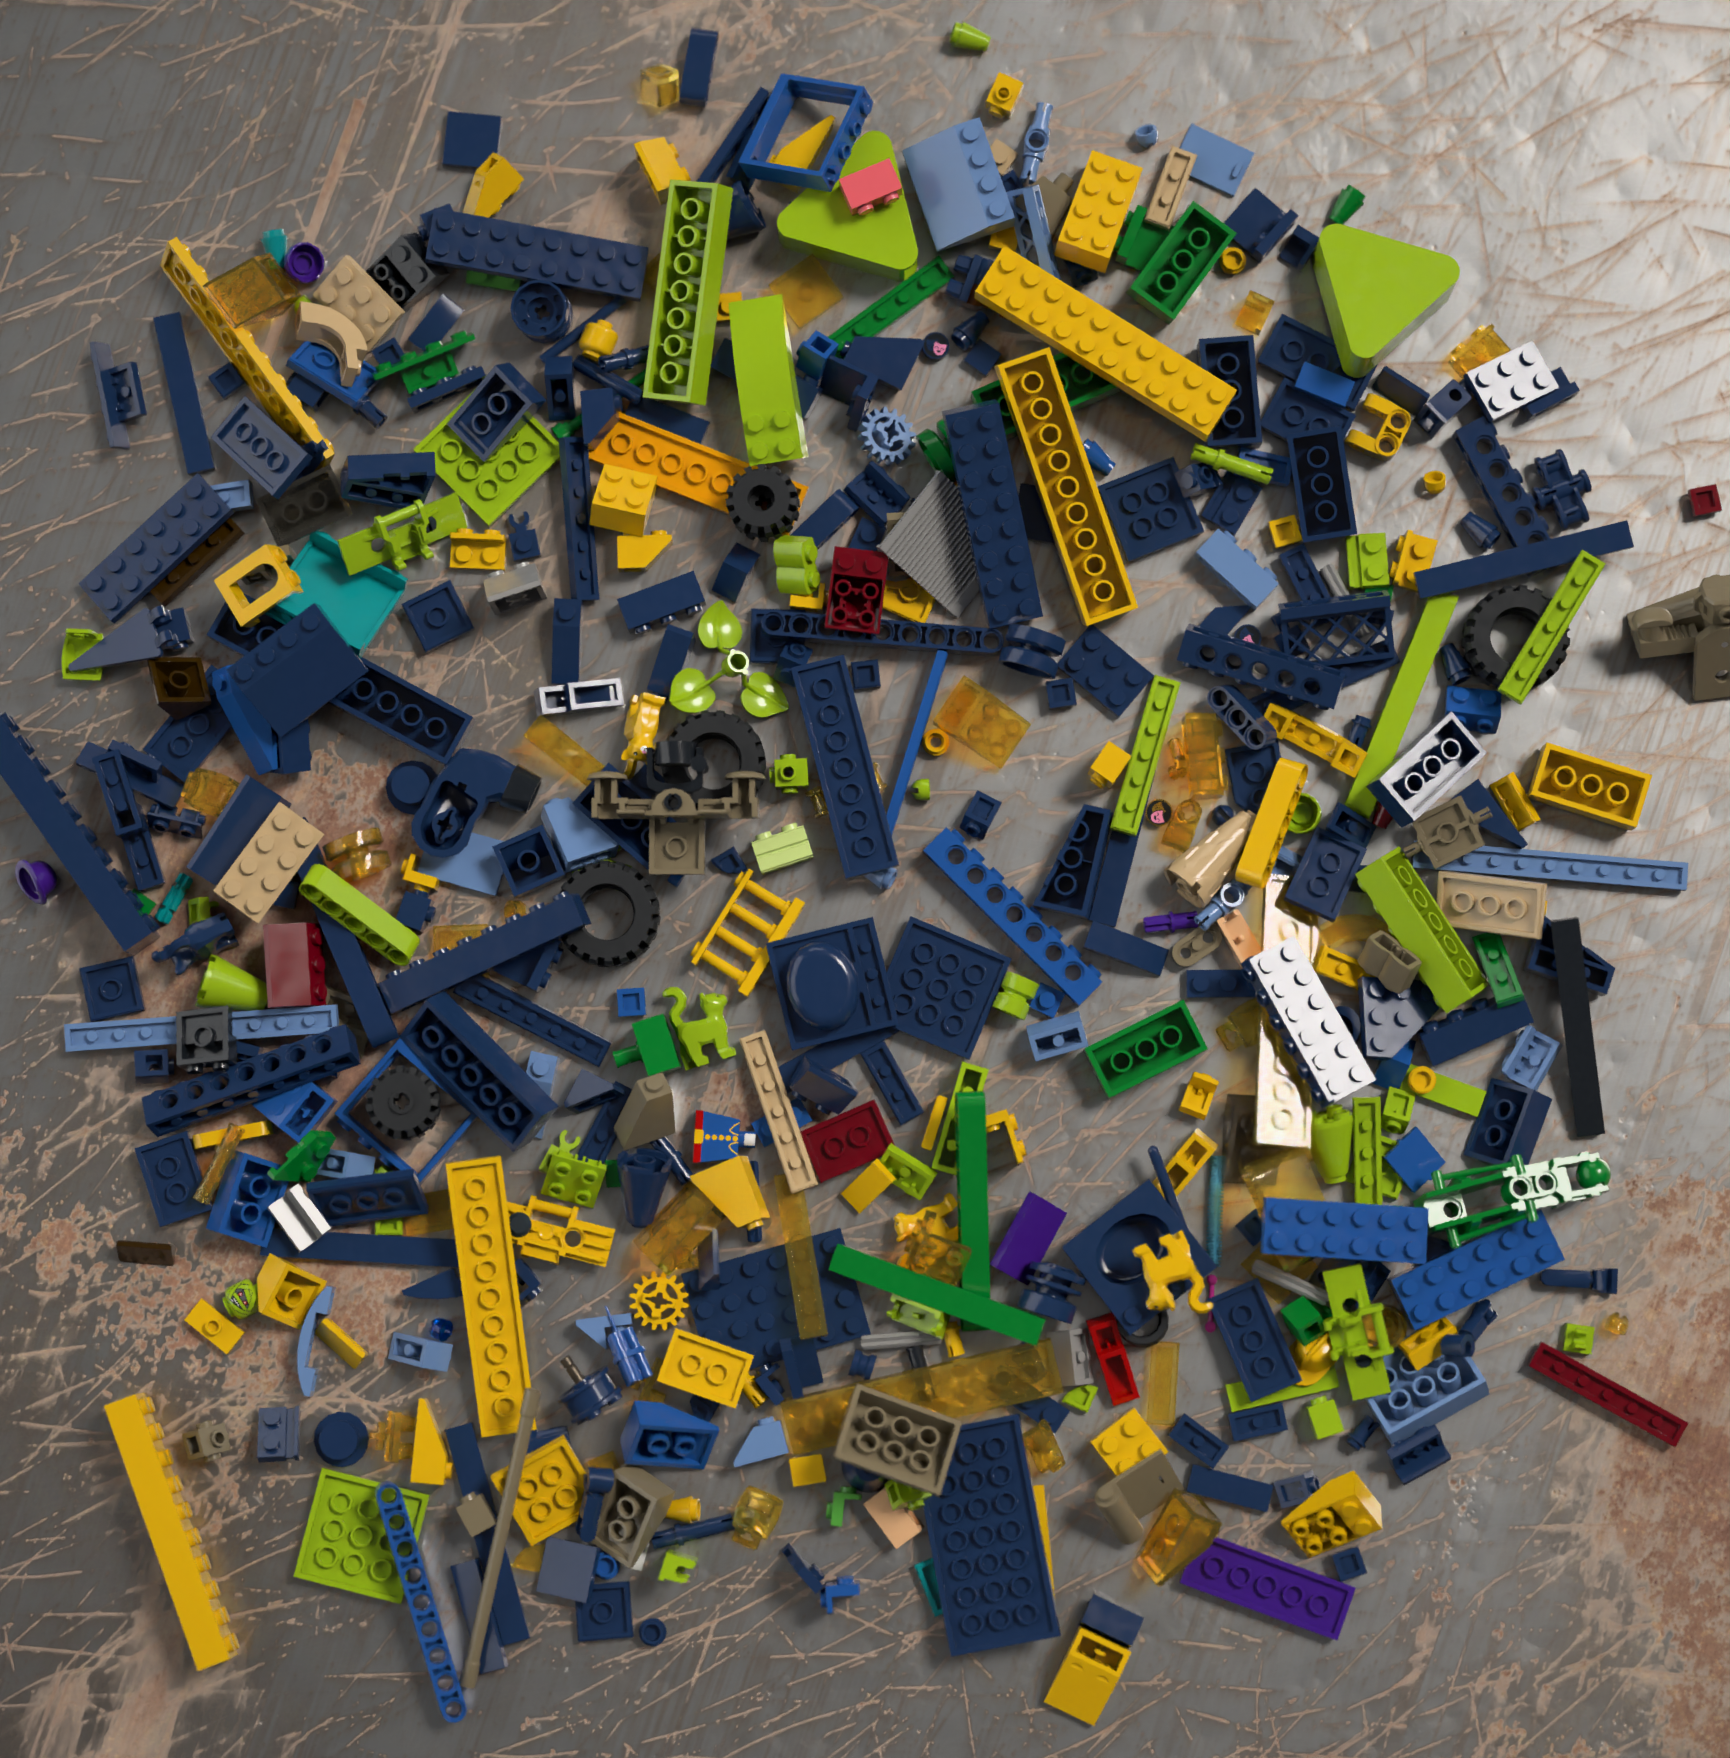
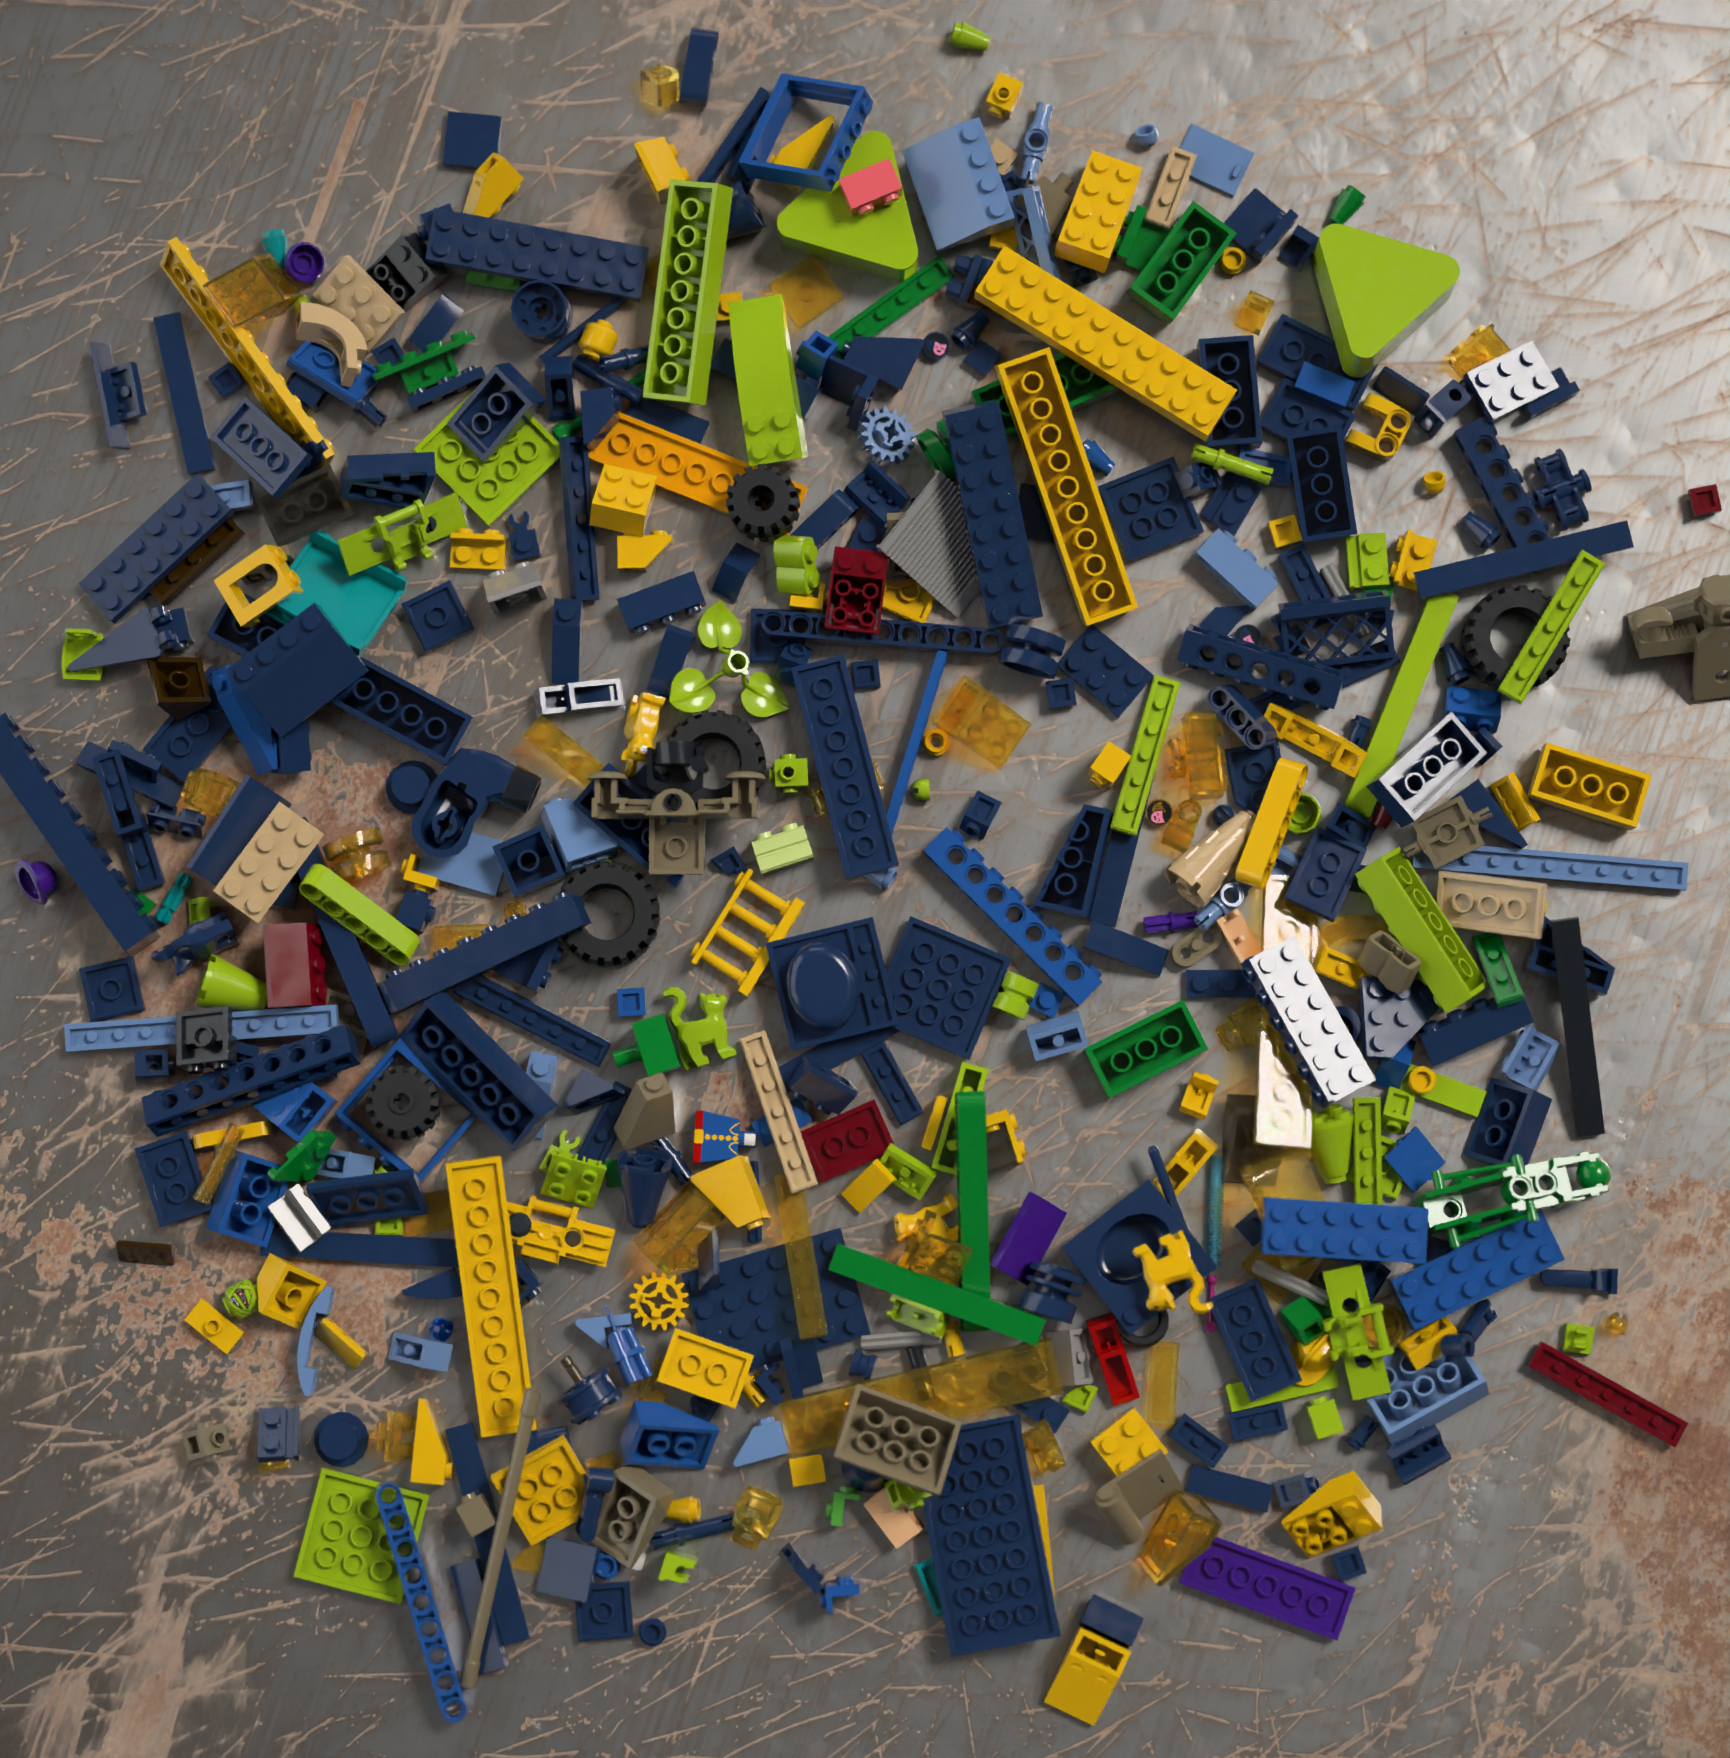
(171, 1530): yellow brick -> none
(268, 1466): none -> clear yellow tile
(1488, 743): none -> dark blue plate

